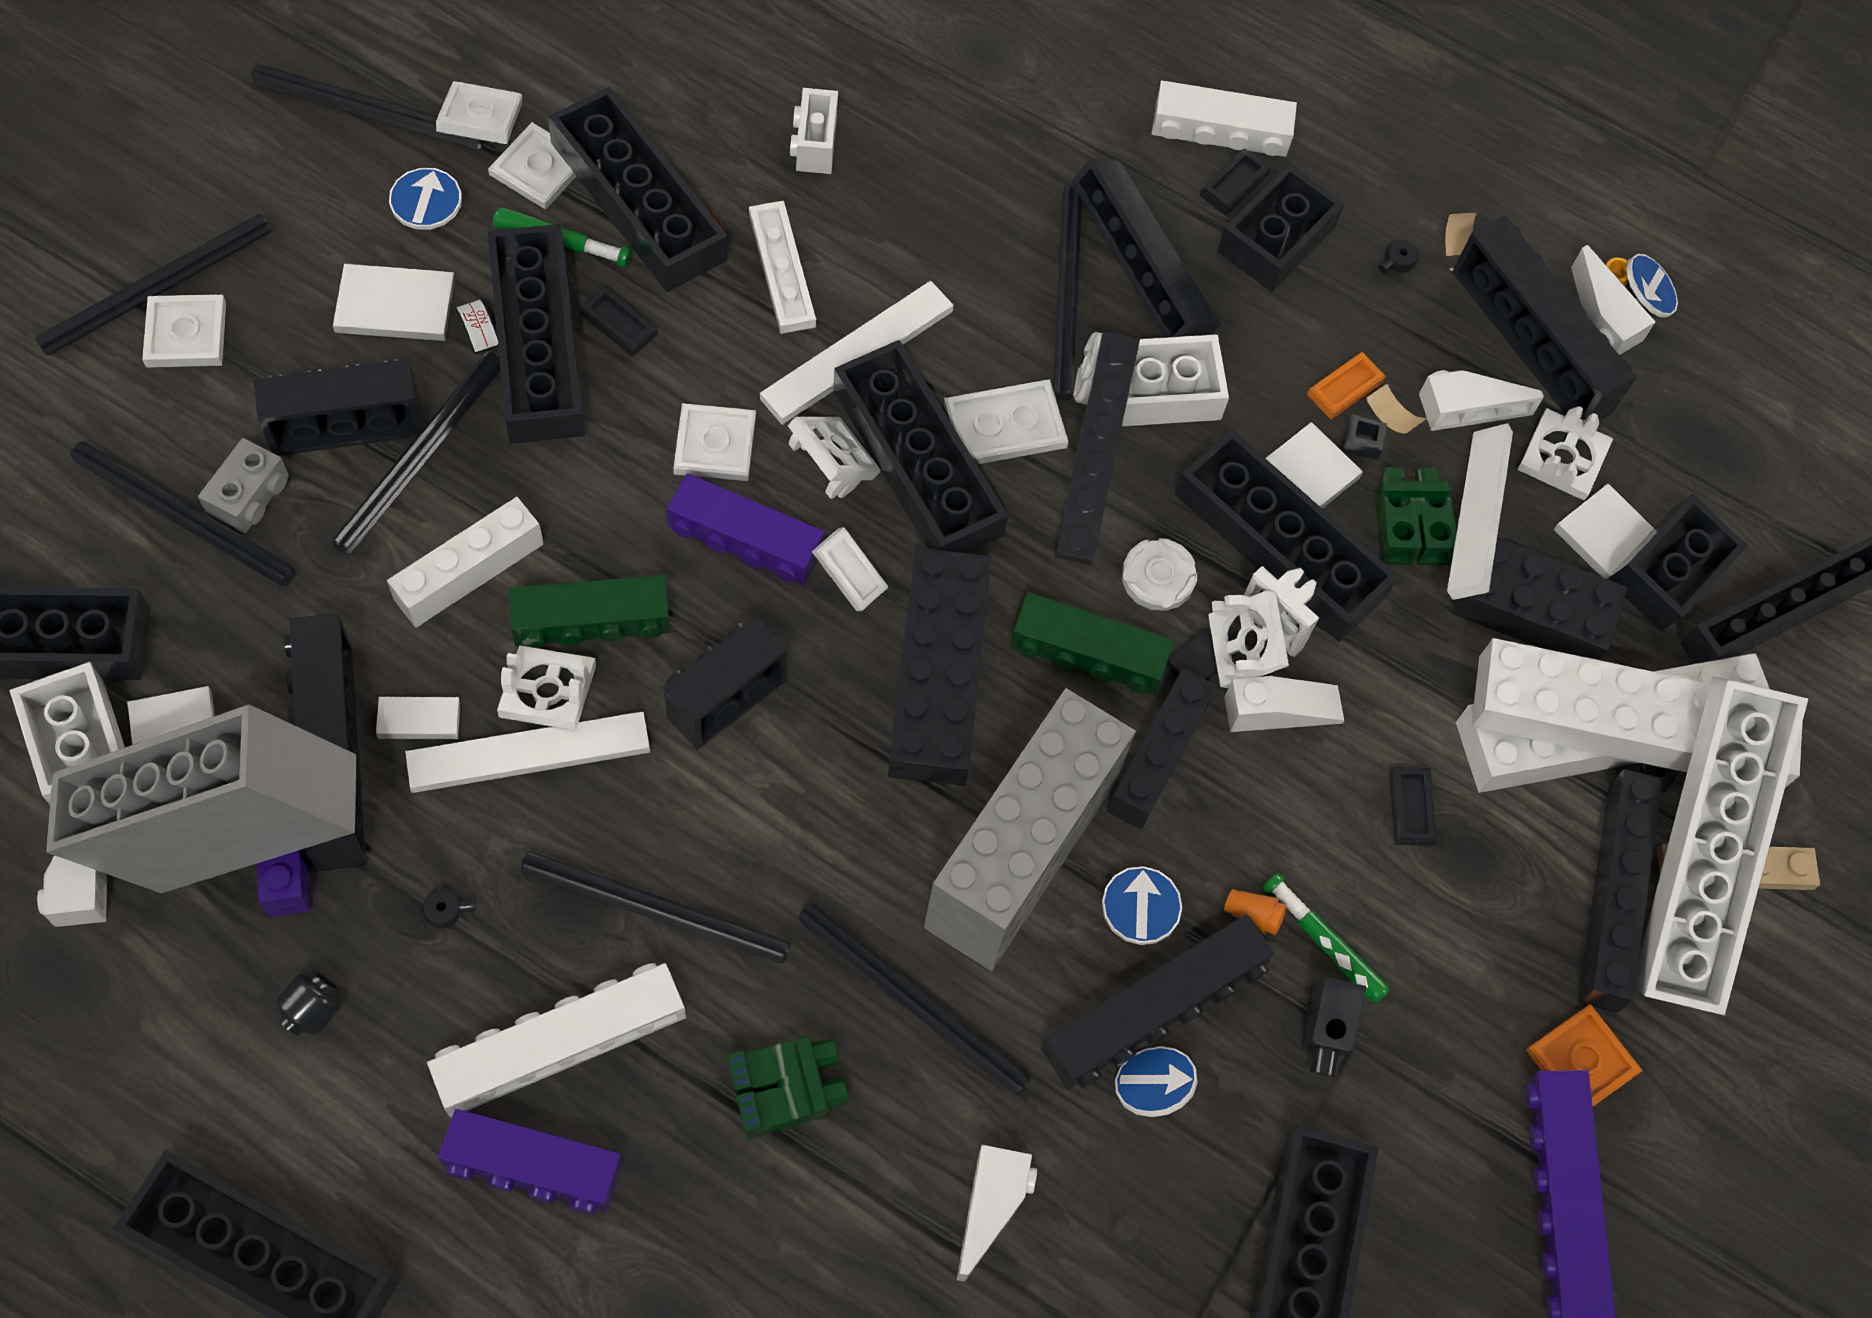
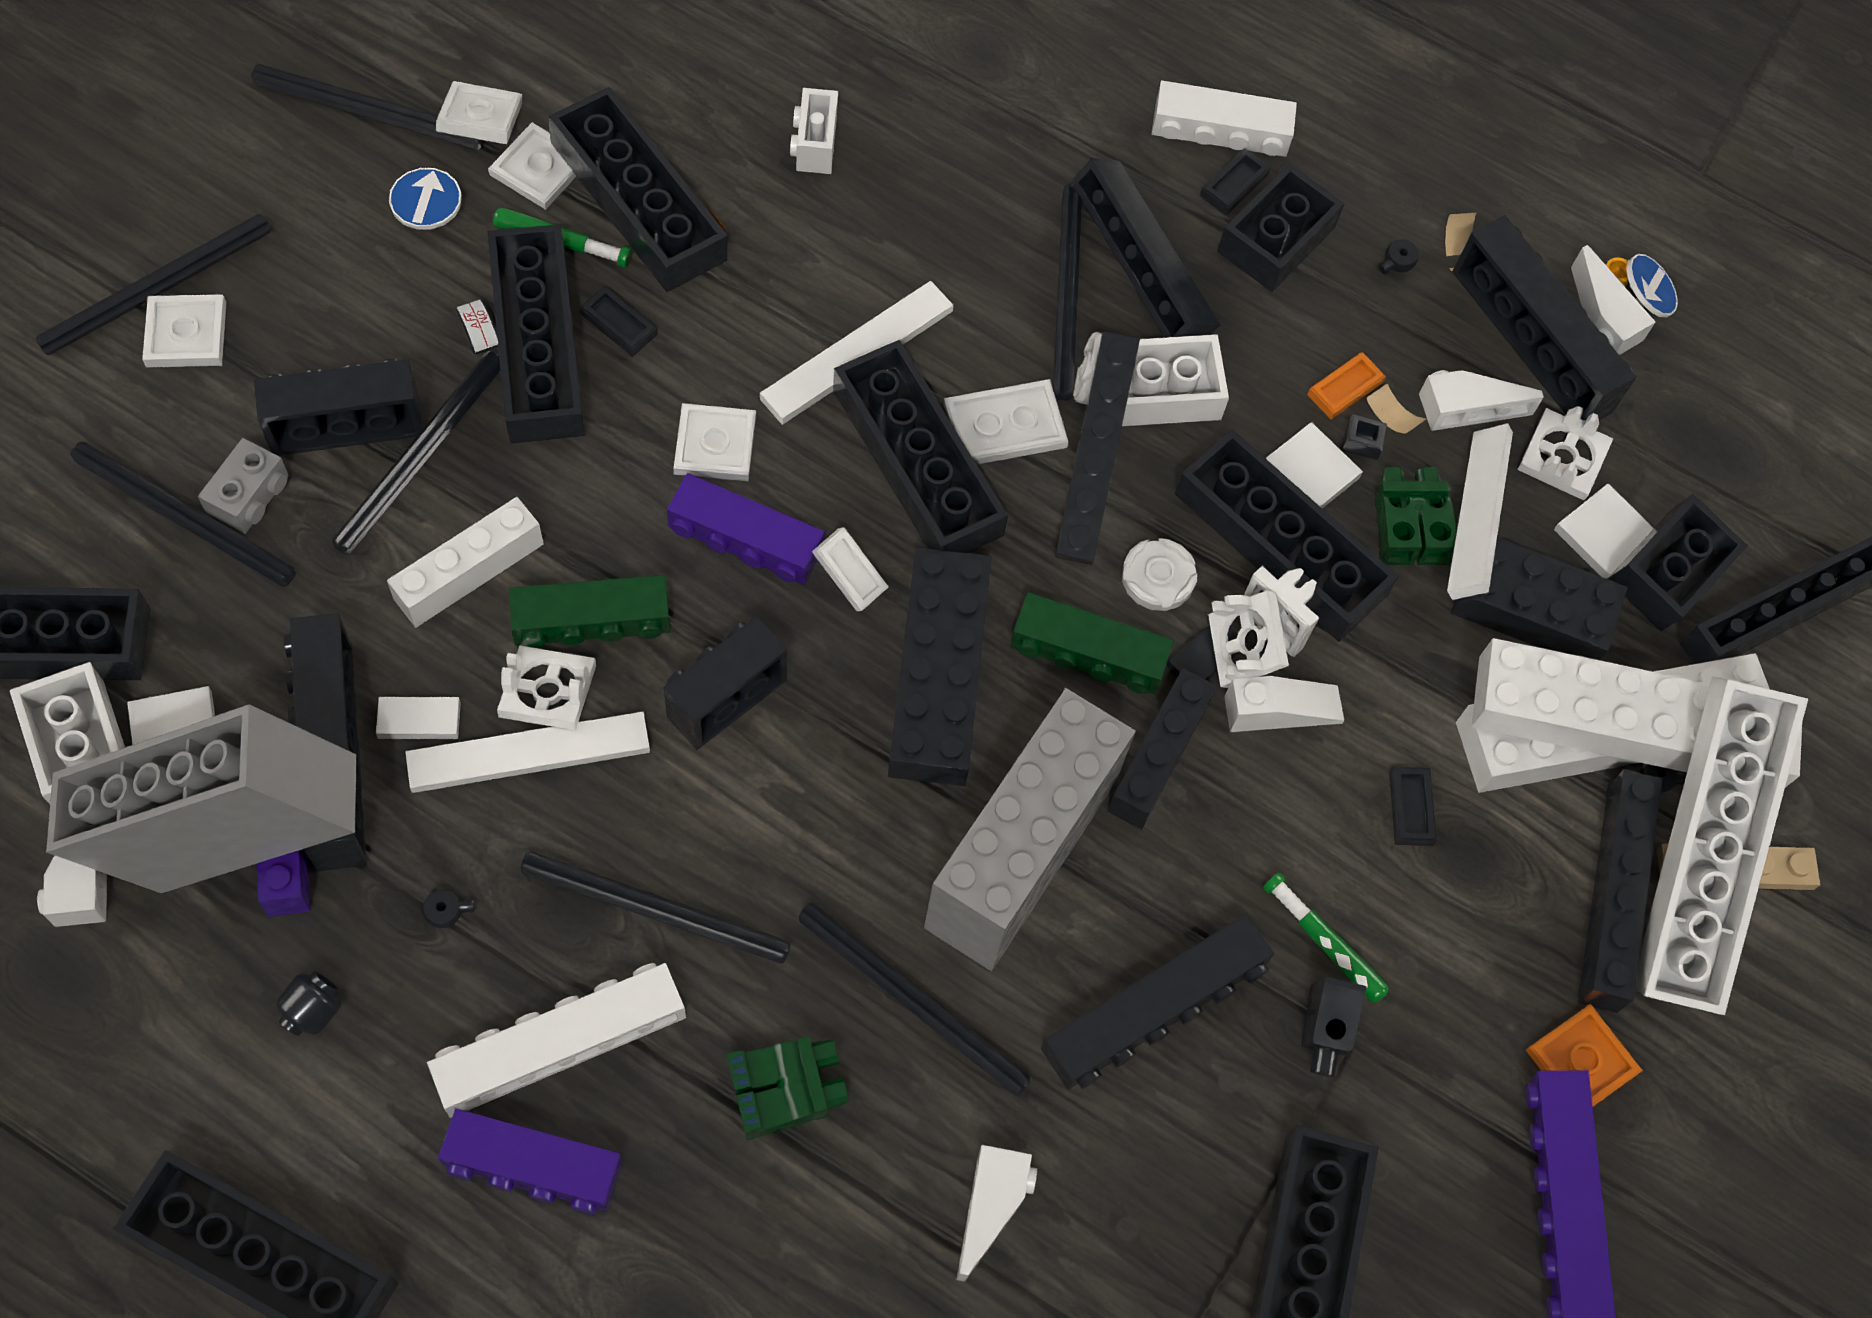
(394, 302): white tile -> none
(782, 267): white plate -> none
(856, 459): white piece -> none
(1141, 905): blue piece -> none
(1156, 1081): blue piece -> none
(1262, 910): orange cone -> none

